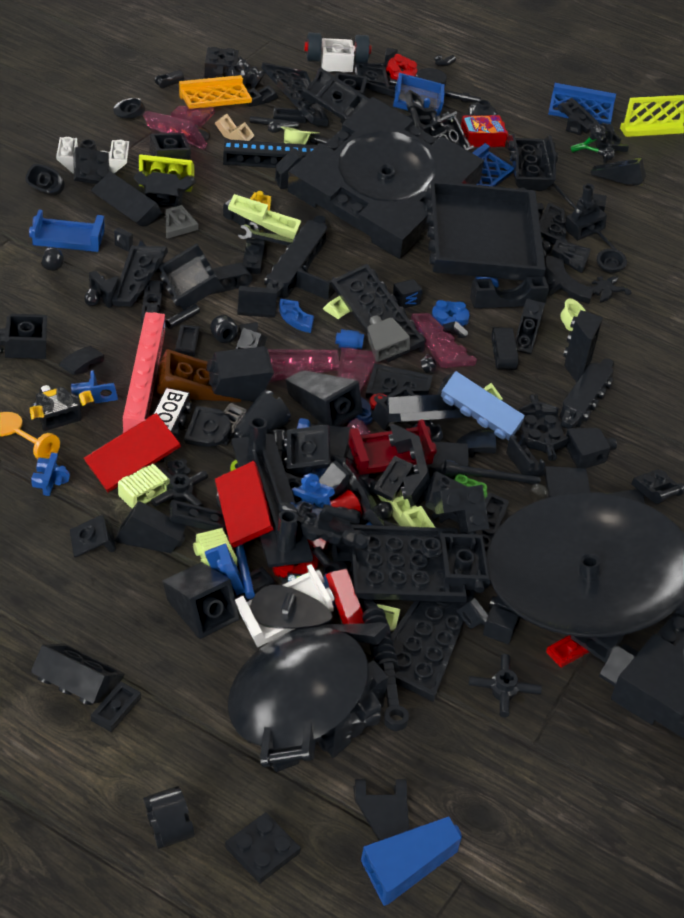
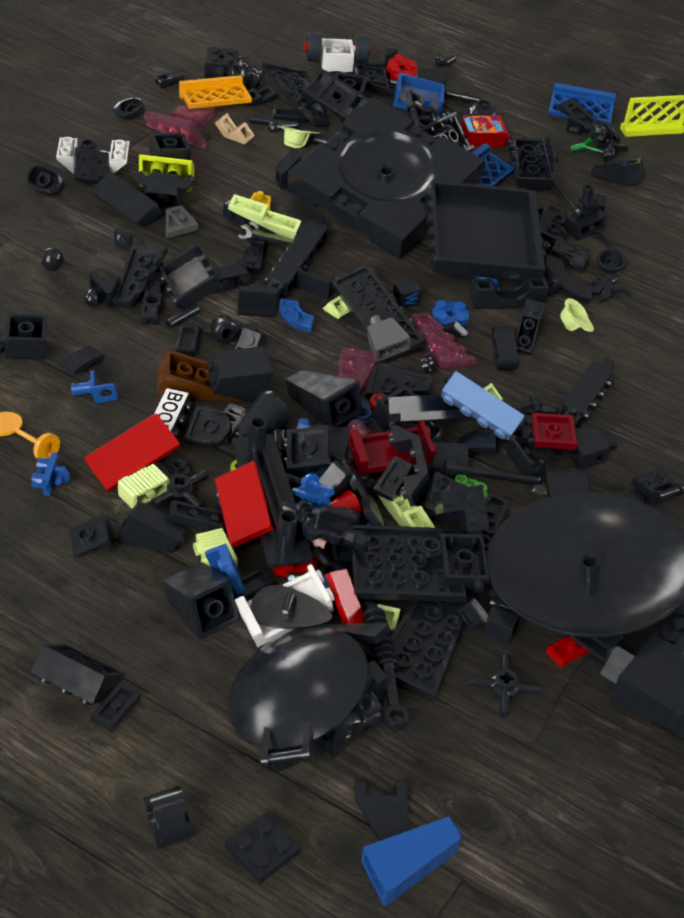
(58, 407): black torso -> none
(67, 233): blue panel -> none
(144, 370): coral brick -> none
(245, 573): blue bar -> none
(259, 153): black brick -> none
(291, 361): clear pink wing -> none
(349, 339): blue brick -> none
(385, 509): black hinge -> none
(553, 431): none -> dark red plate
(581, 343): black slope -> none

